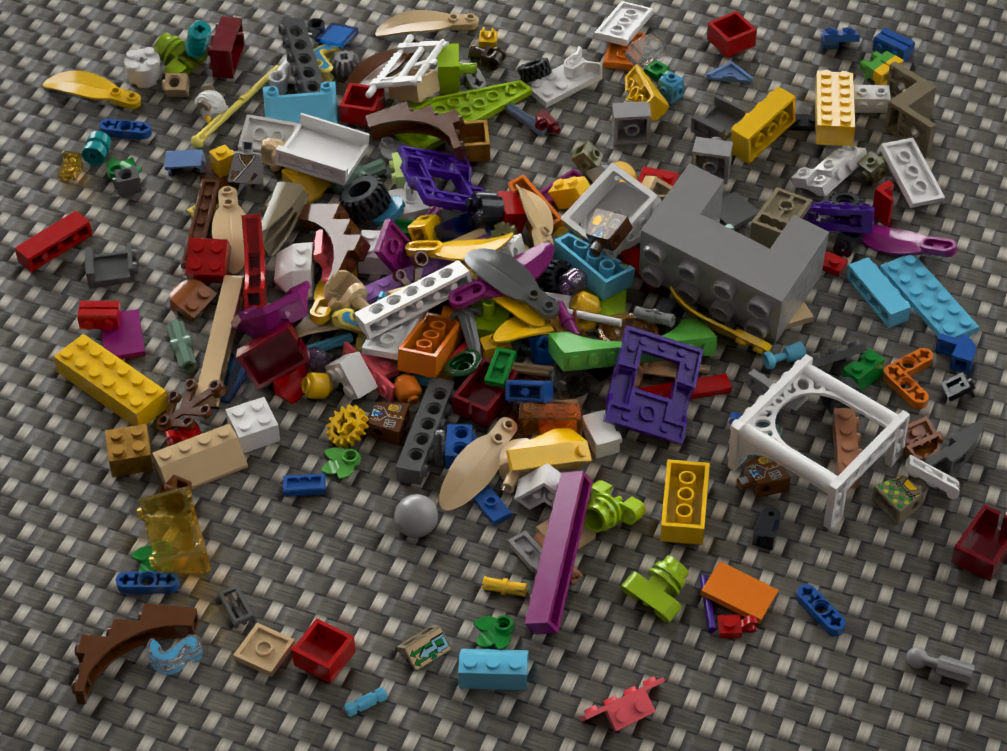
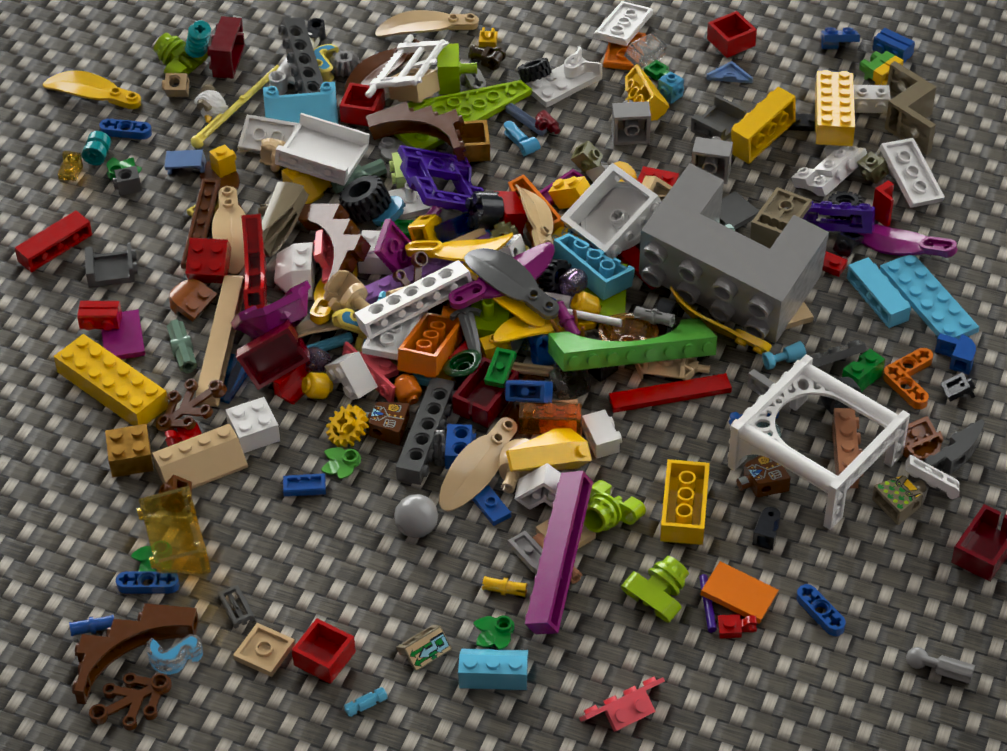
(91, 625): none -> blue pin
(132, 697): none -> reddish brown plant
(143, 67): white brick -> none
(246, 166): light grey torso -> none
(337, 34): clear blue piece -> none
(525, 144): none -> dark azure piece
(607, 230): reddish brown torso -> none
(643, 410): dark purple piece -> none

